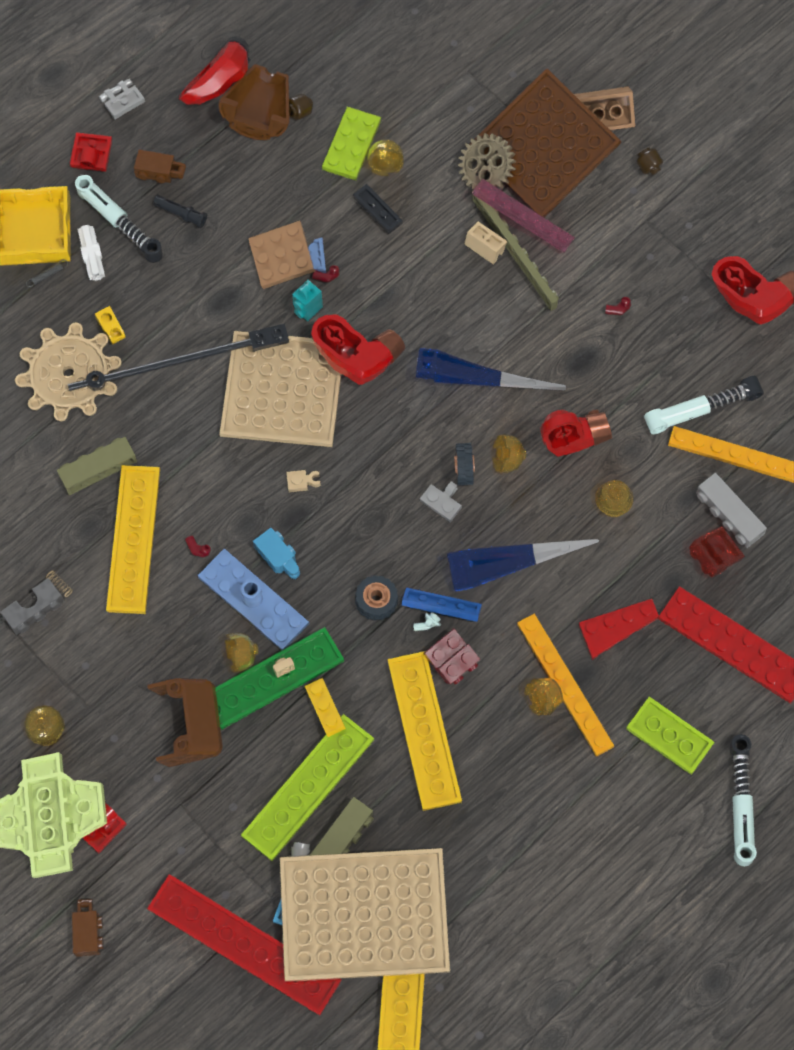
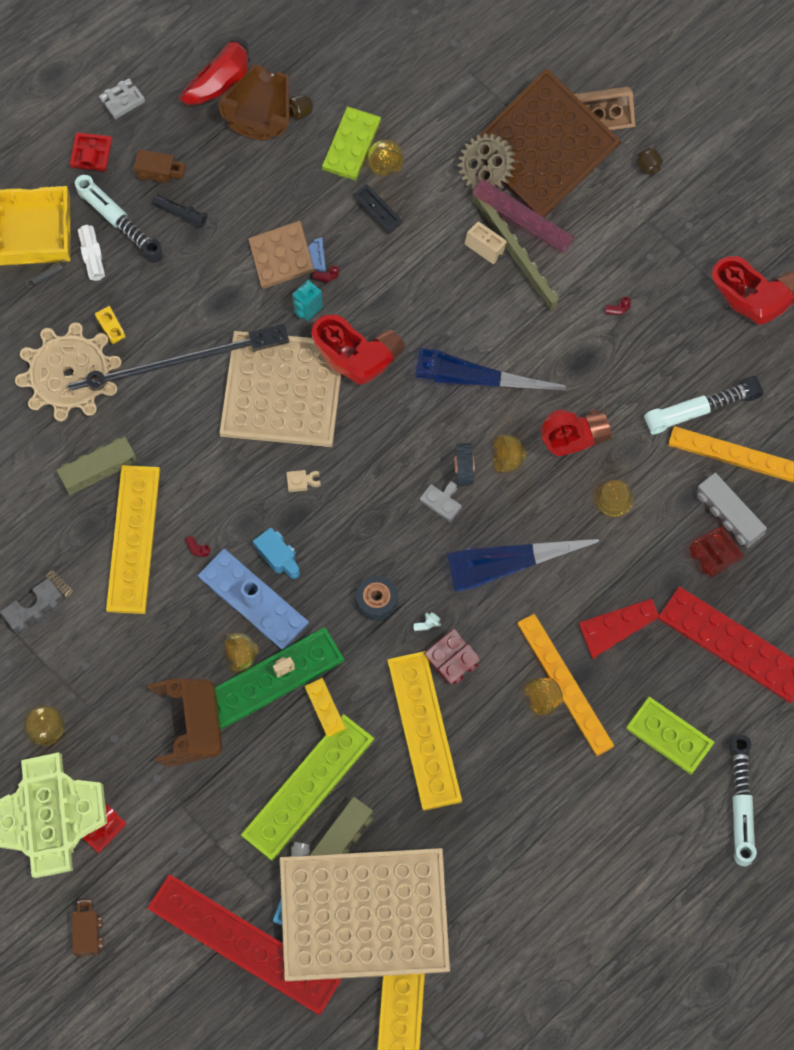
(441, 604): blue plate -> none

